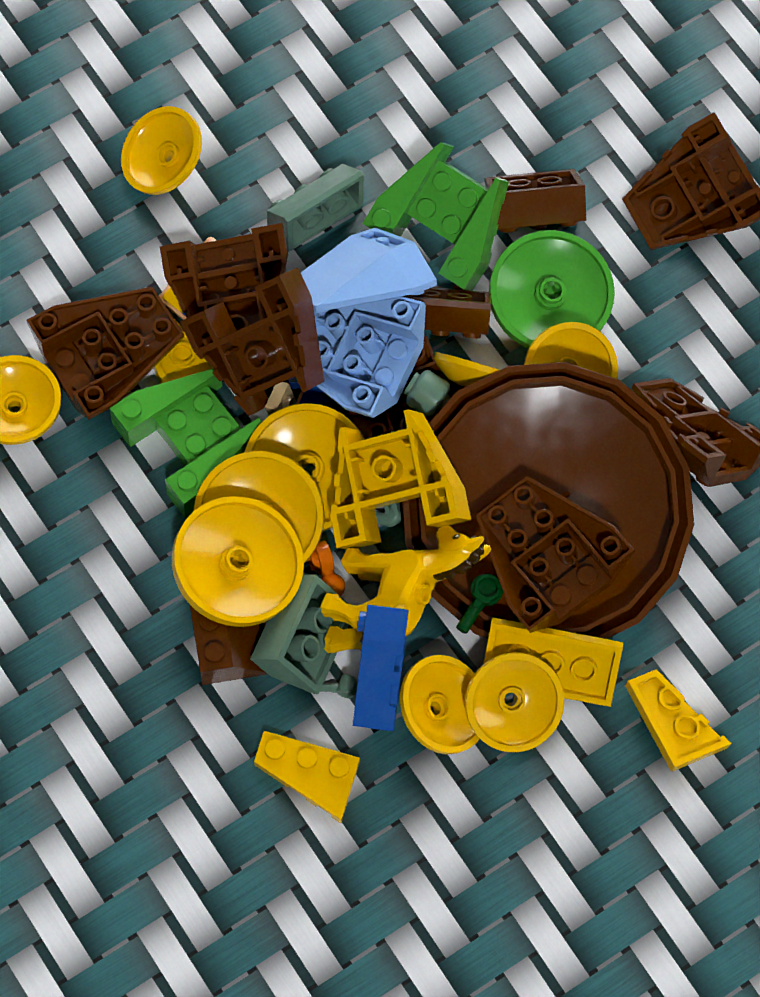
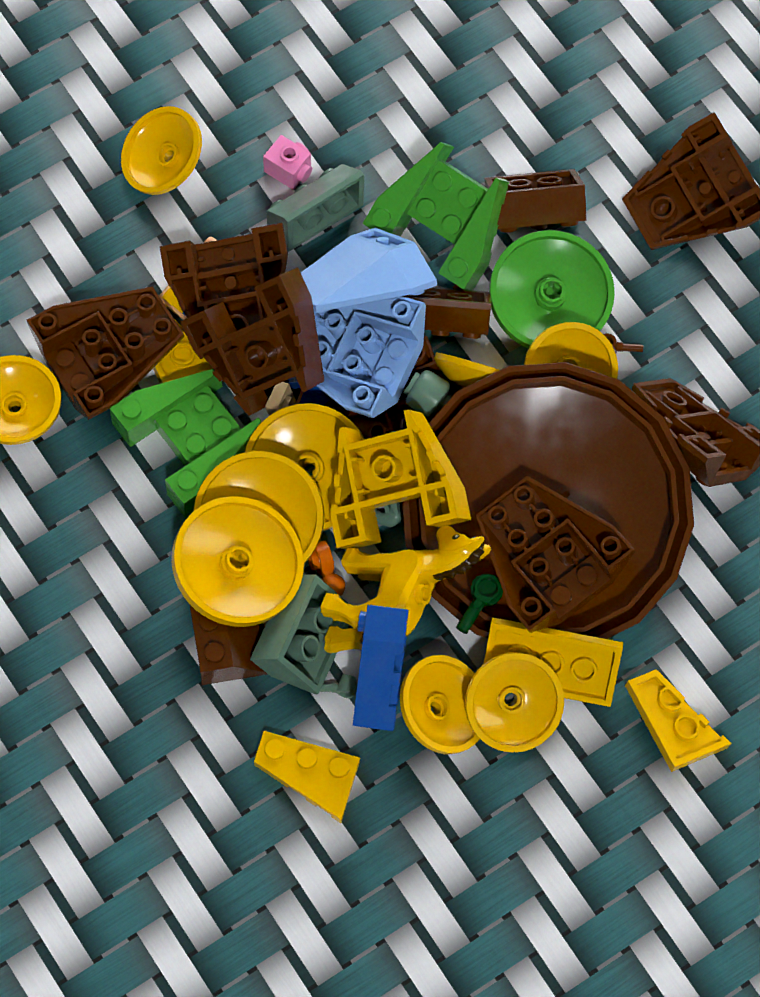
(288, 162): none -> bright pink brick
(620, 346): none -> reddish brown hand

